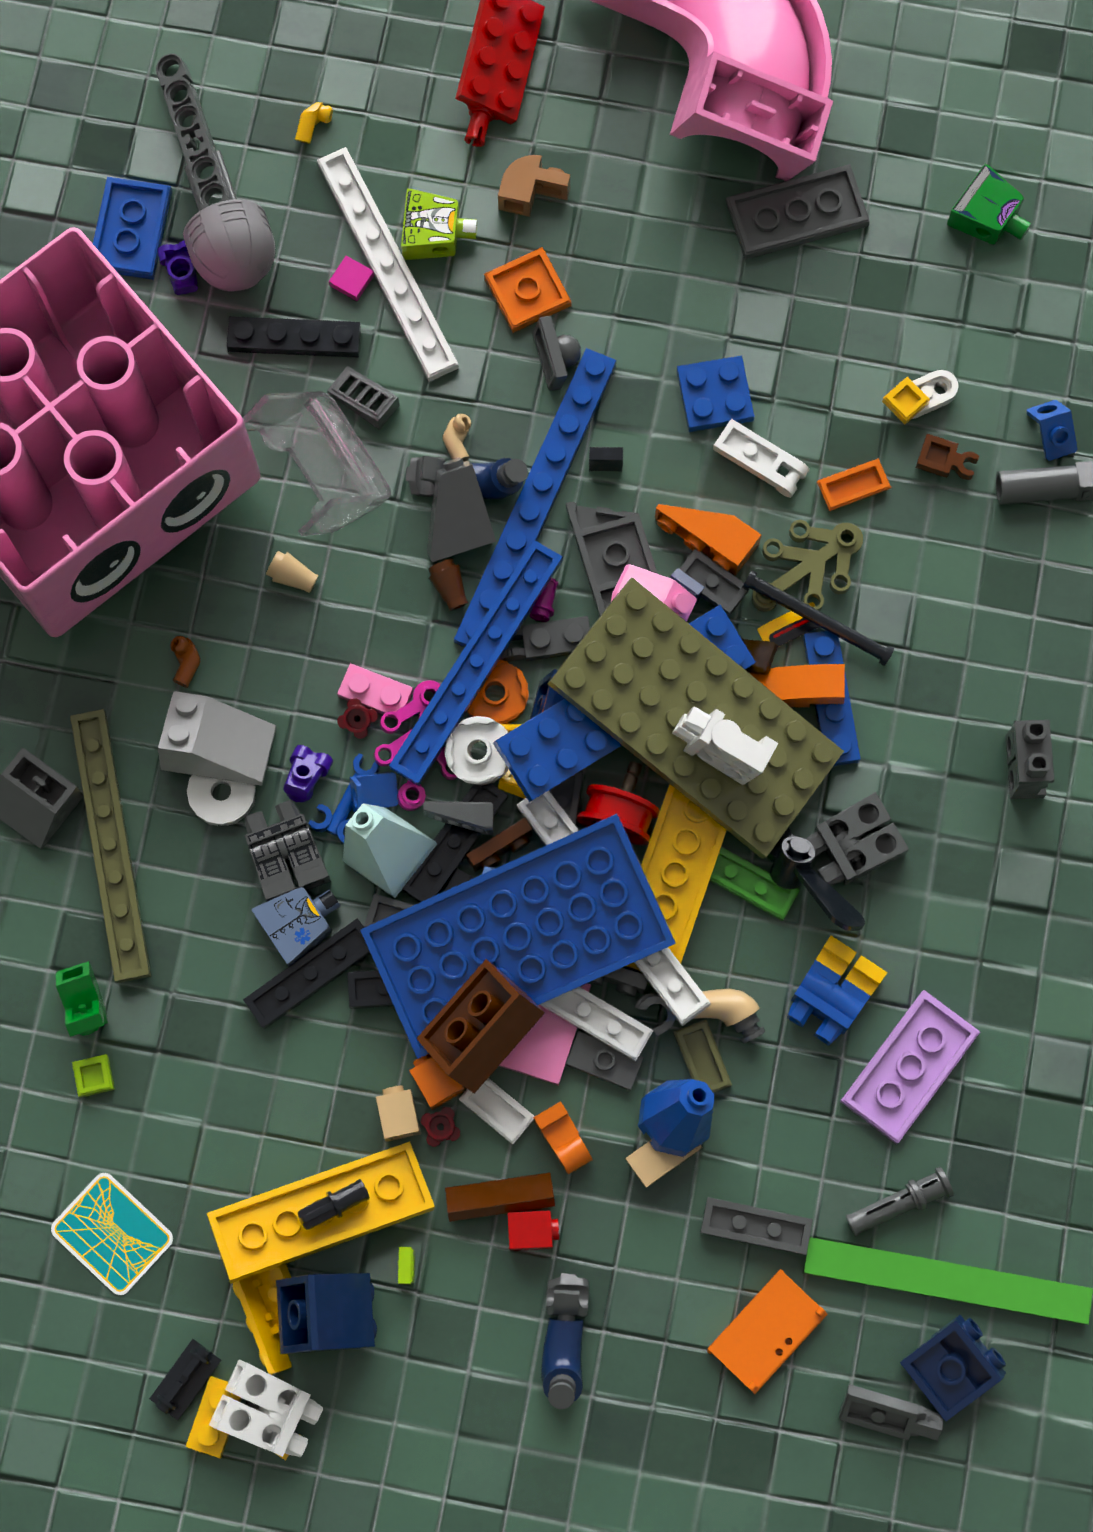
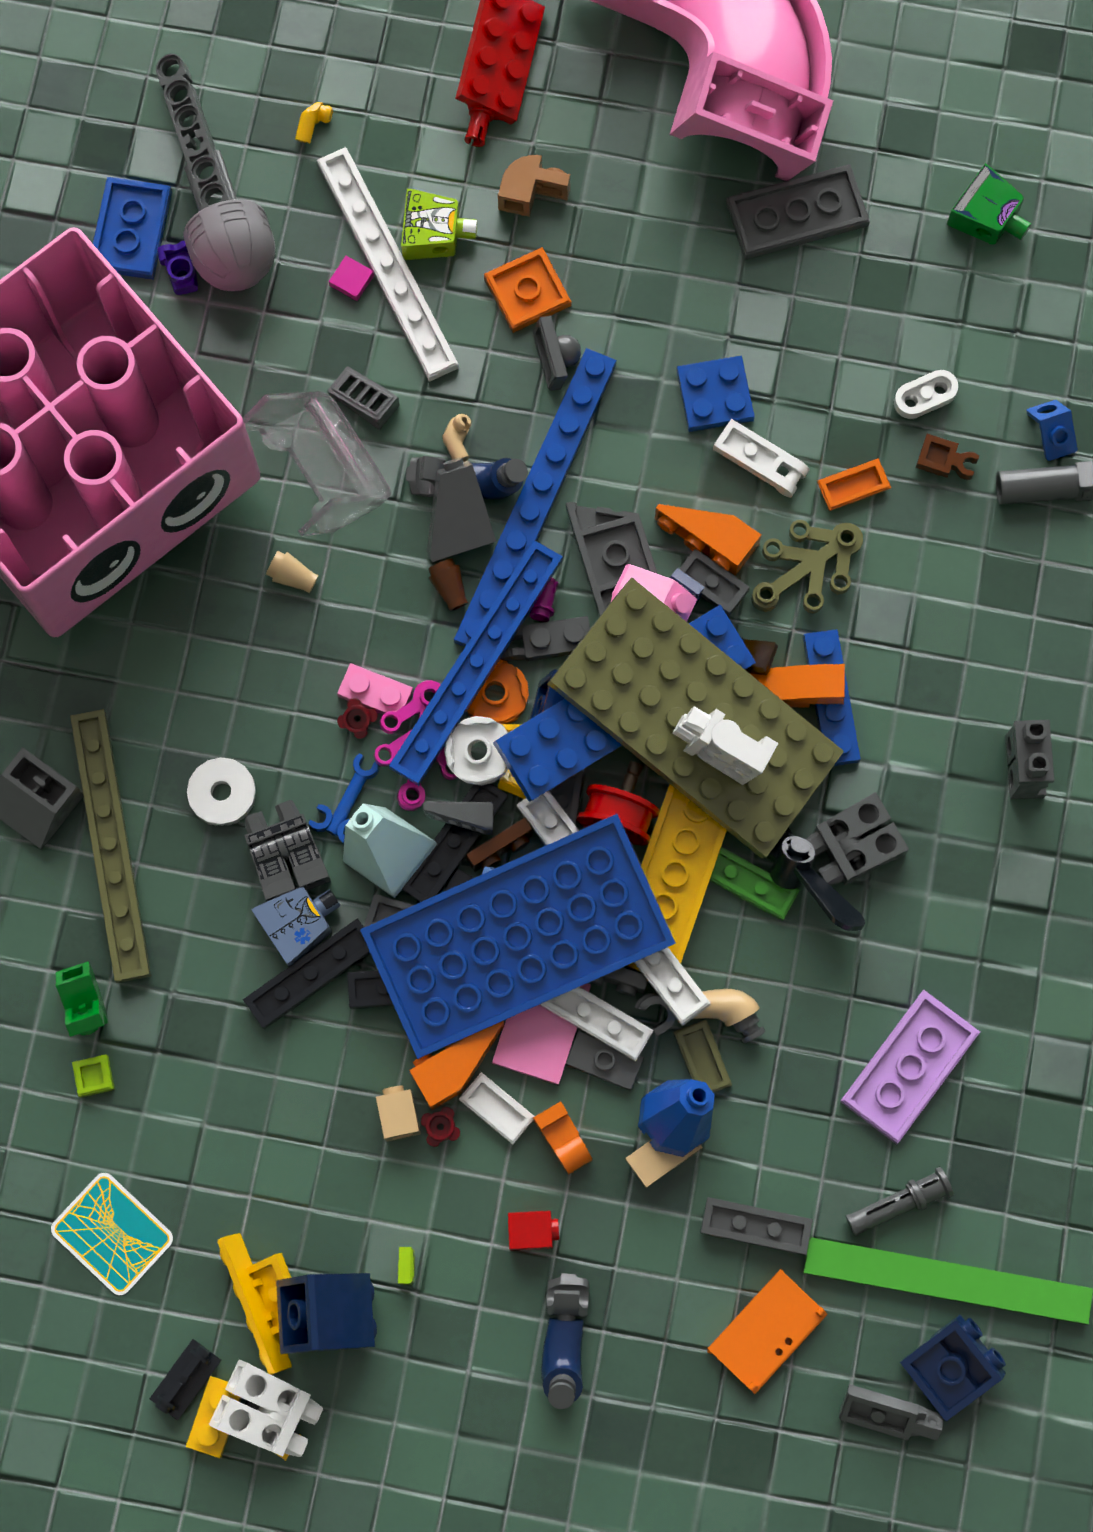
(188, 659): dark orange arm -> none
(214, 740): light grey slope -> none
(267, 1229): yellow plate -> none
(293, 336): black plate -> none
(305, 772): dark purple plate -> none
(333, 1204): black axle -> none
(374, 790): blue bracket -> none
(480, 1026): reddish brown slope -> none
(499, 1197): reddish brown tile -> none
(606, 459): black tile -> none
(786, 628): sticker -> none
(818, 618): black bar -> none
(829, 1001): blue hips -> none
(906, 400): yellow tile -> none

